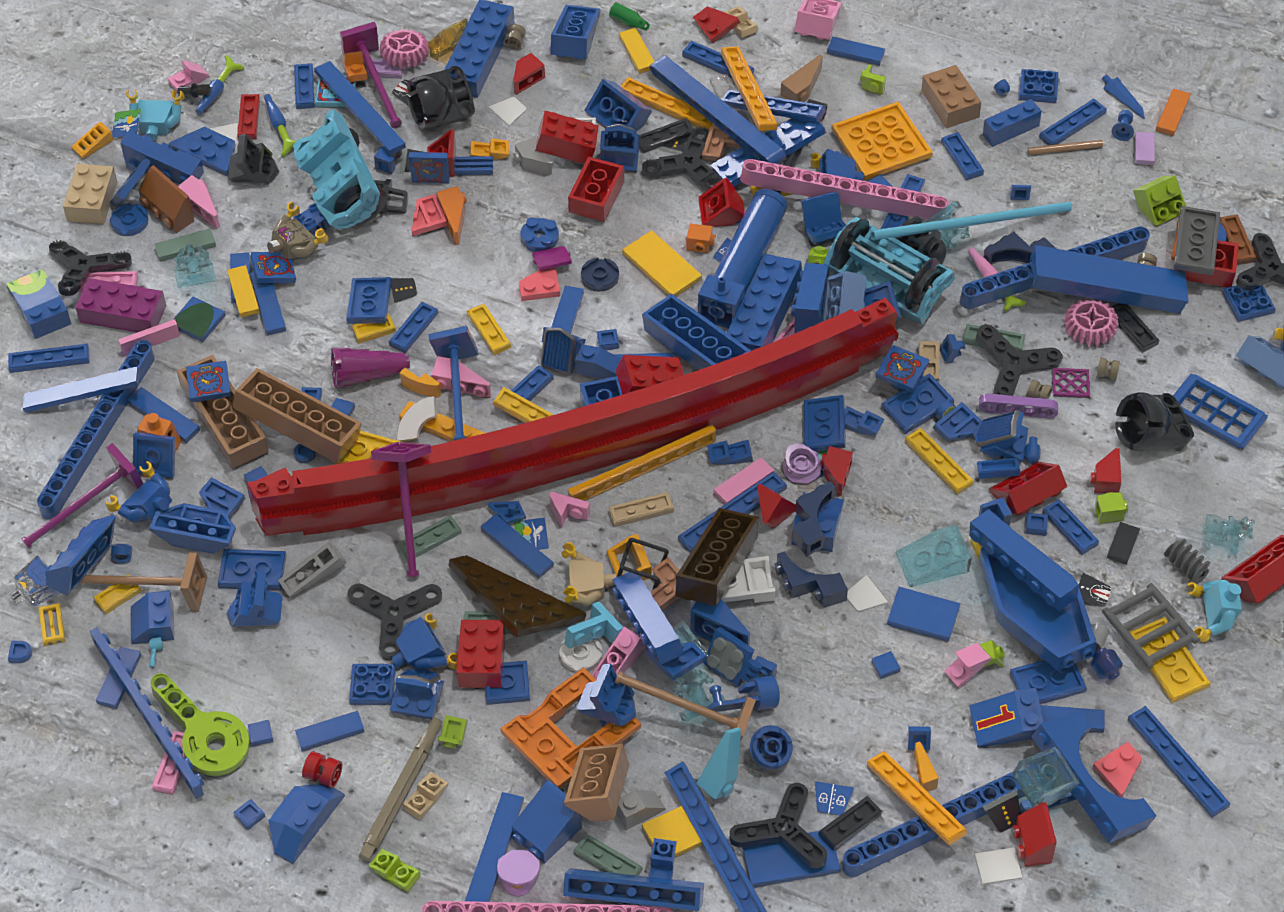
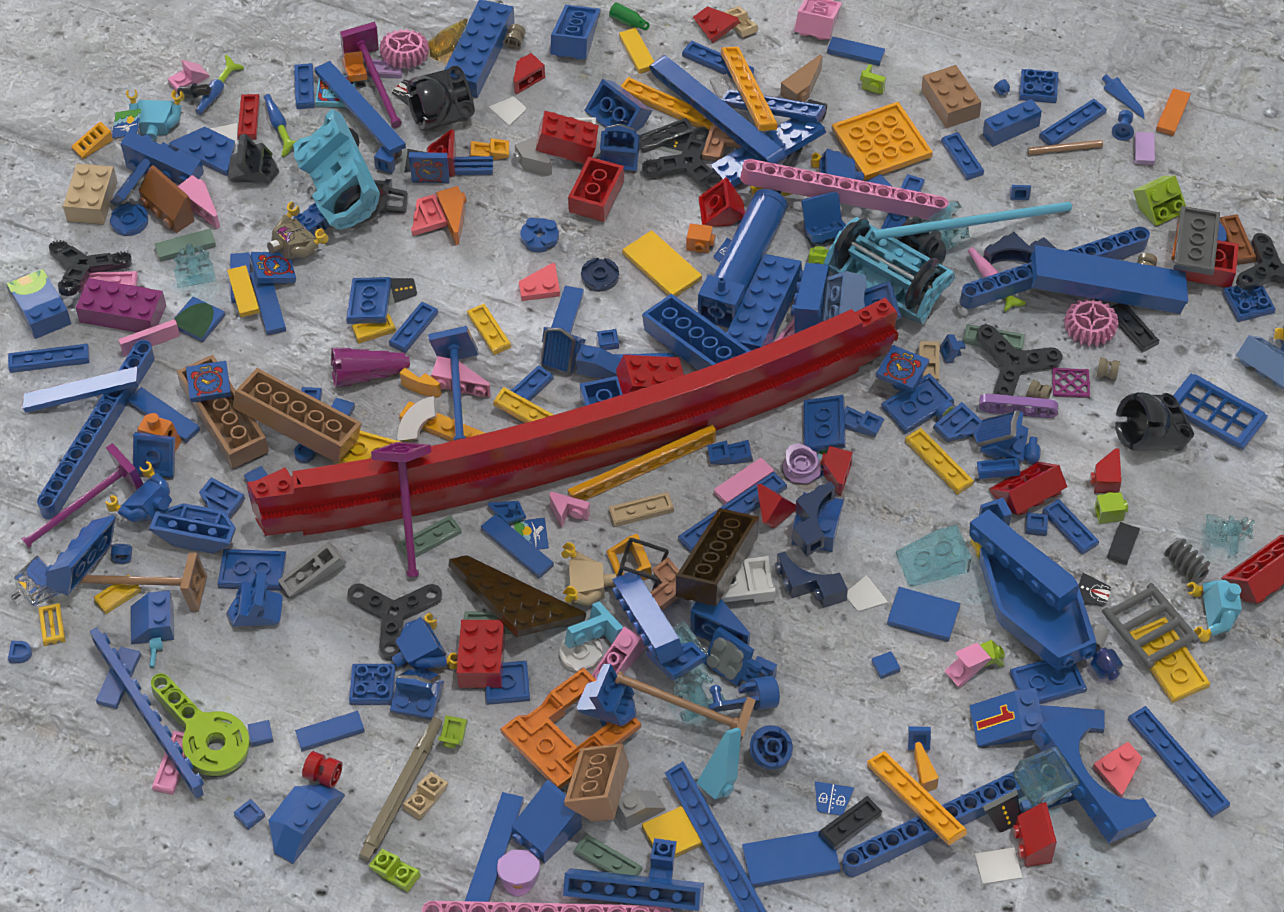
(552, 258): magenta piece -> none
(794, 837): black piece -> none

